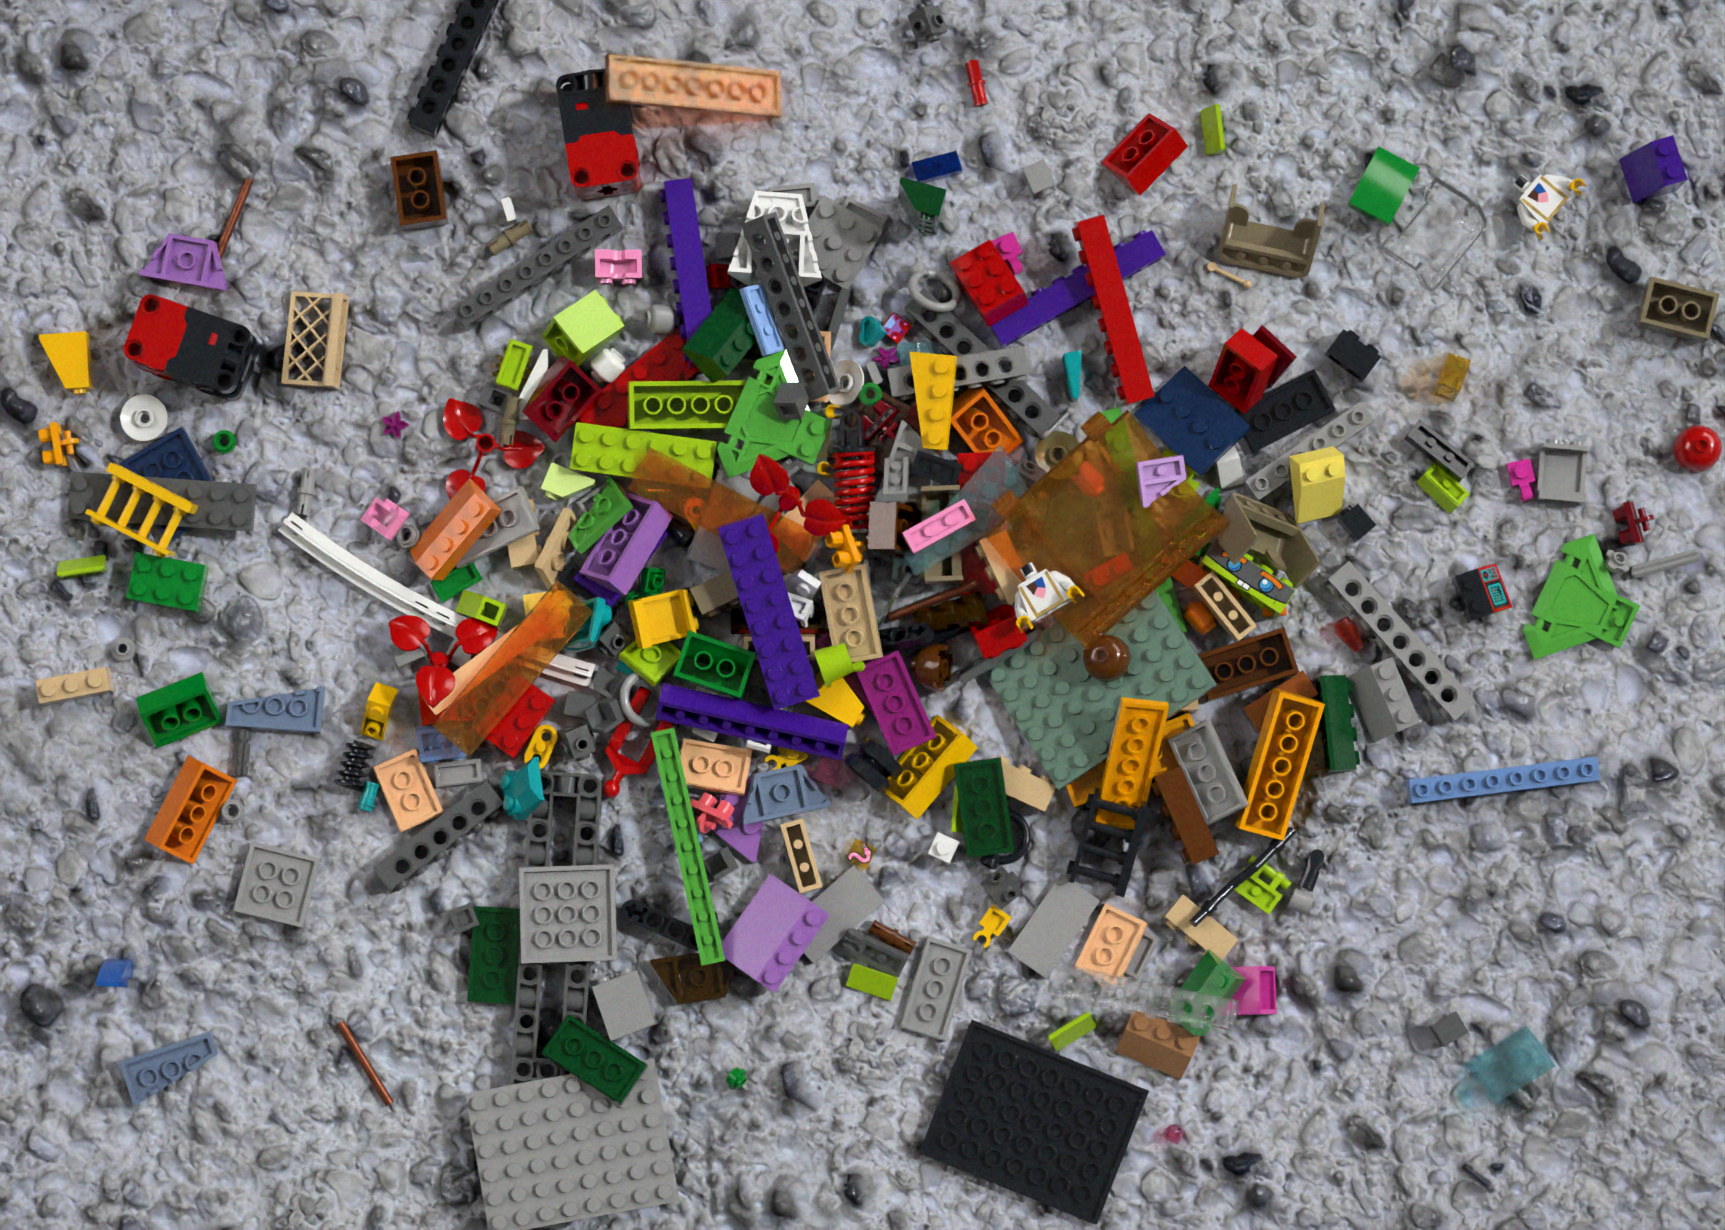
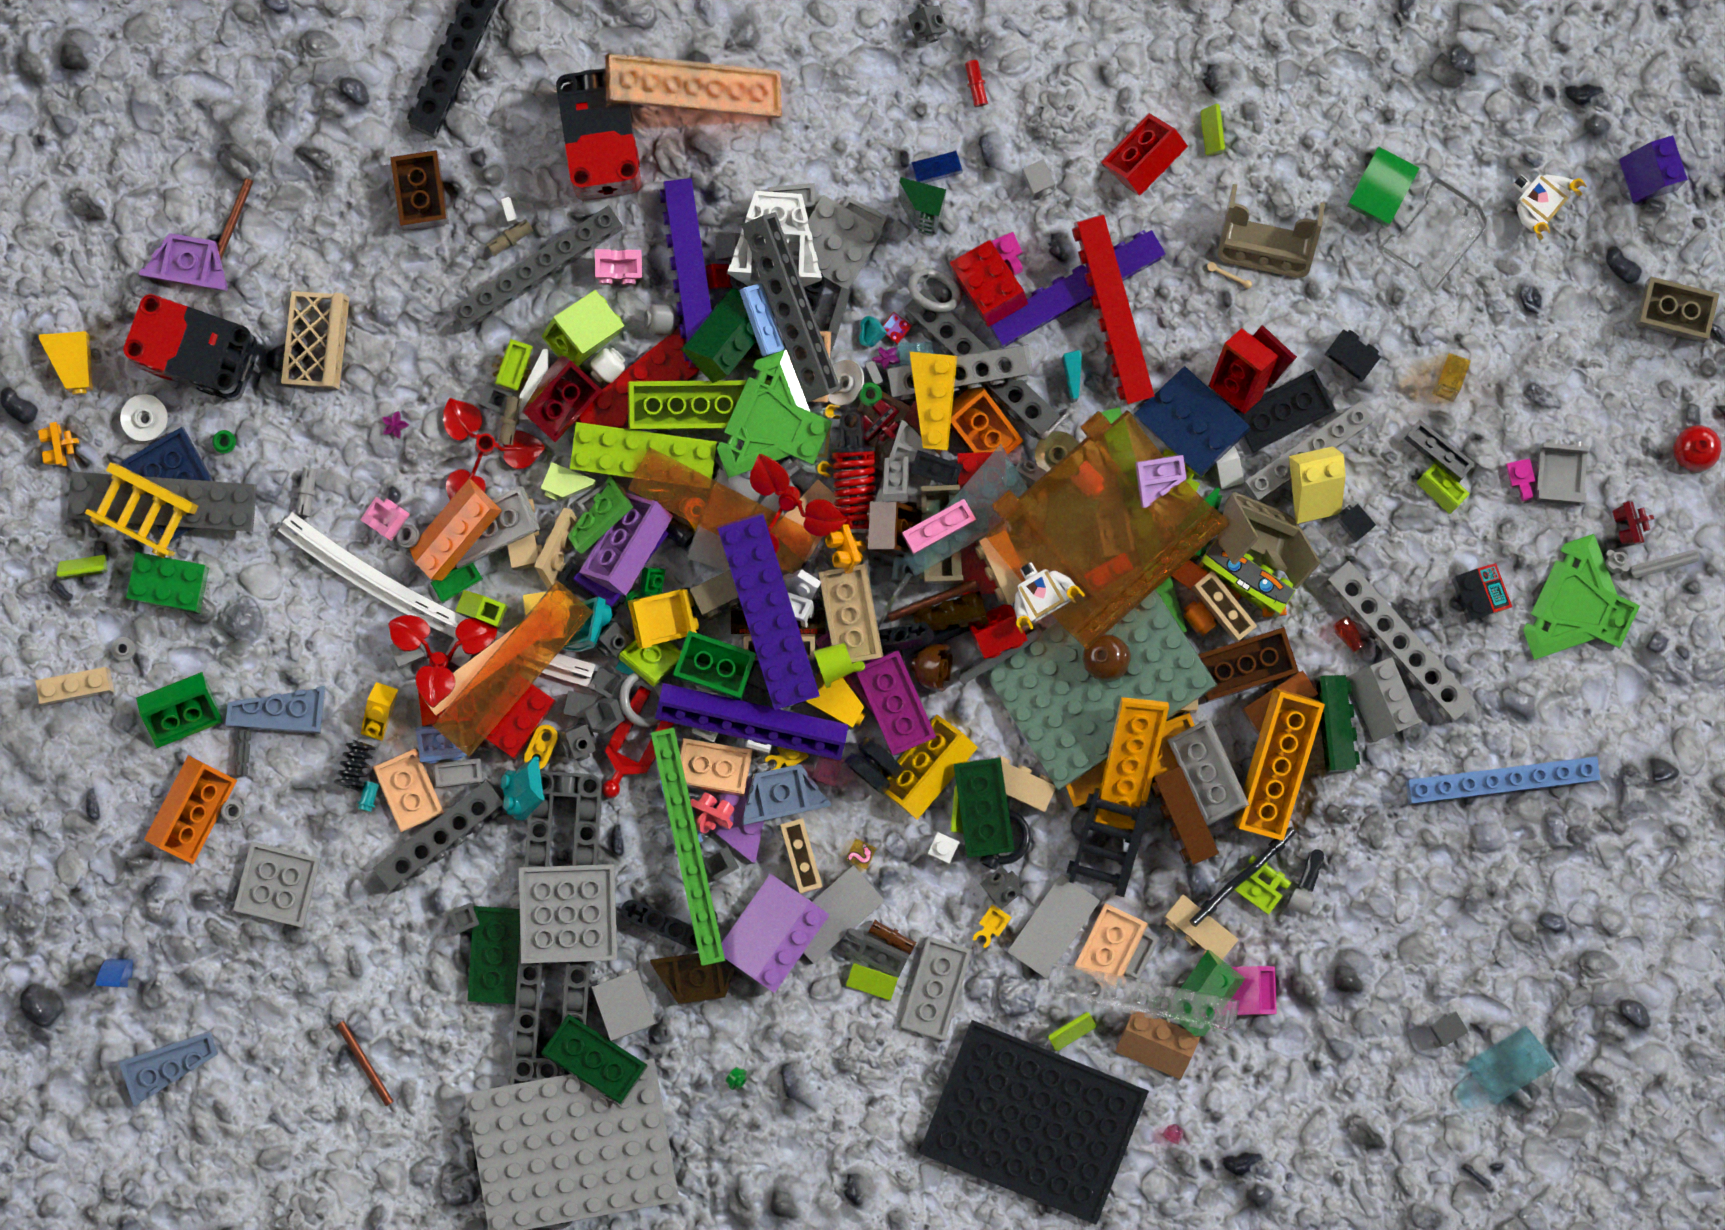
(791, 400): dark grey panel -> none

